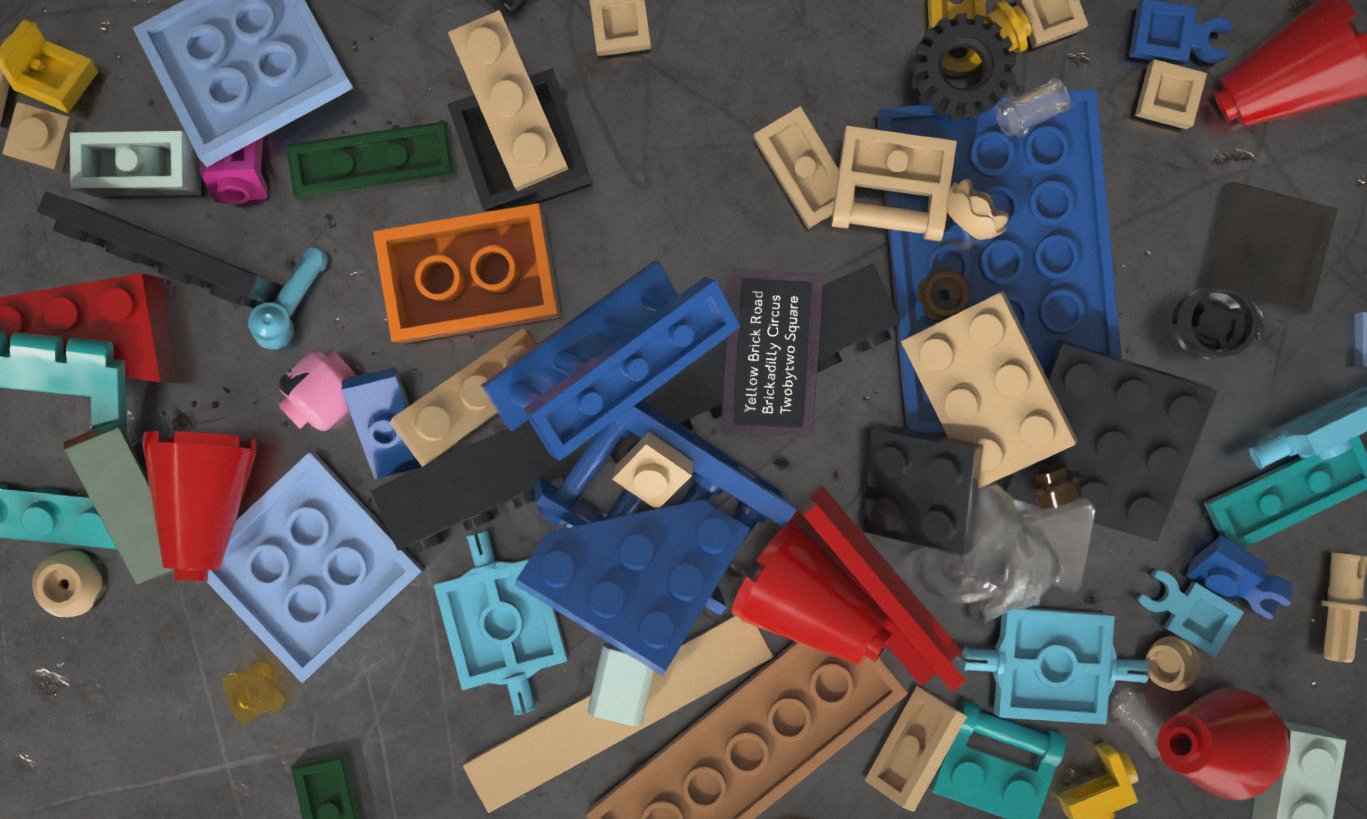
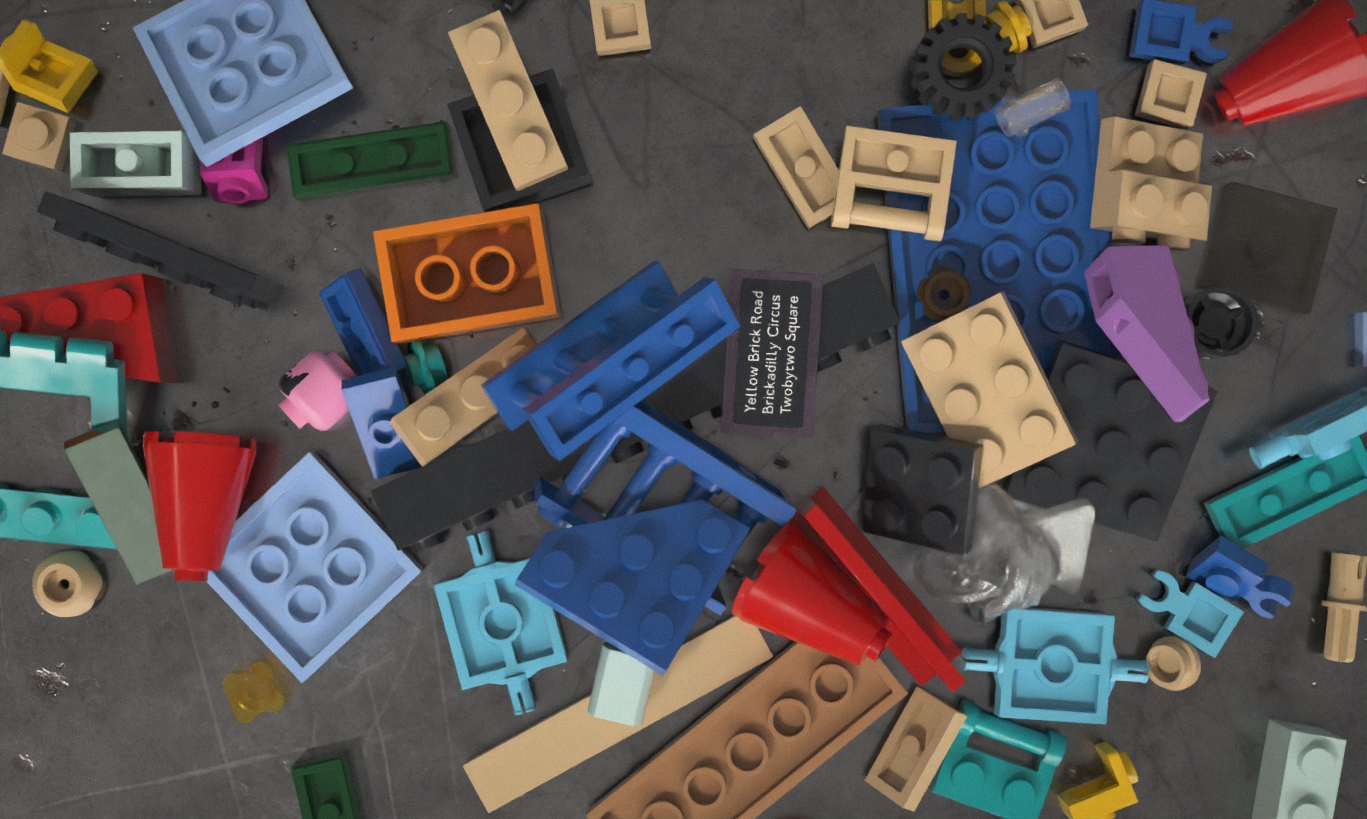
(271, 321): medium azure piece -> none
(361, 324): none -> blue plate
(425, 366): none -> teal plate
(653, 470): tan plate -> none
(975, 211): tan plate -> none
(1055, 486): dark brown plate -> none
(1132, 713): clear pin -> none
(1145, 317): none -> medium lavender slope
(1150, 184): none -> tan plate
(1227, 744): red cone -> none

